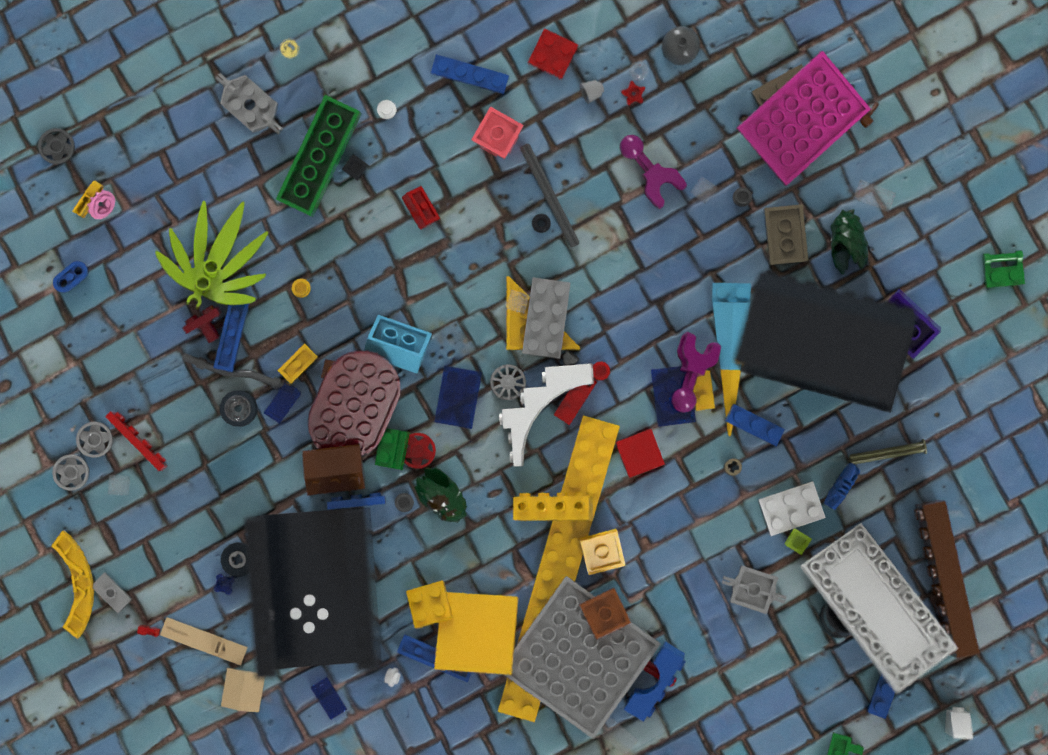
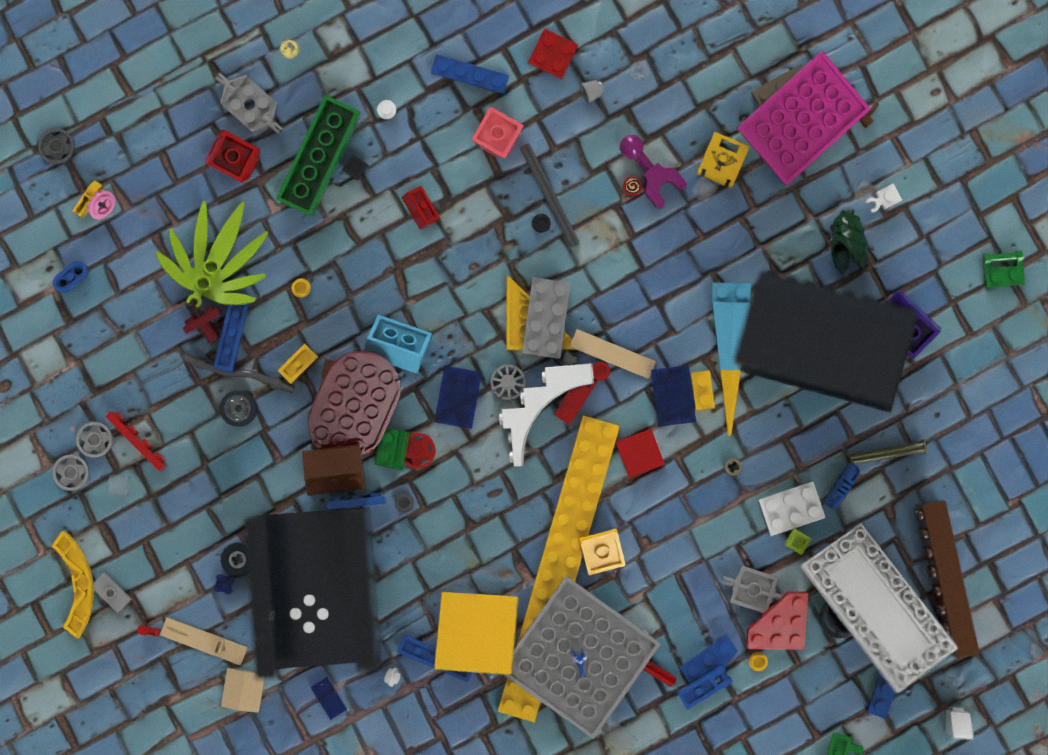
(233, 156): none -> red slope
(282, 402): clear blue tile -> none
(429, 604): yellow plate -> none
(441, 495): dark green head -> none
(517, 301): clear plate -> none
(552, 507): yellow brick -> none
(580, 659): none -> blue hand
(605, 613): dark orange tile -> none
(612, 354): none -> tan piece
(632, 186): none -> tile
(638, 93): red plate -> none
(641, 701): blue arch -> none
(680, 45): dark grey cylinder -> none
(694, 365): magenta piece -> none
(704, 687): none -> blue plate
(707, 660): none -> blue wing
(722, 163): none -> yellow container
(742, 197): dark grey plate -> none
(754, 425): blue plate -> none
(758, 661): none -> yellow plate
(781, 625): none -> plate
(786, 234): dark tan plate -> none
(886, 197): none -> white plate

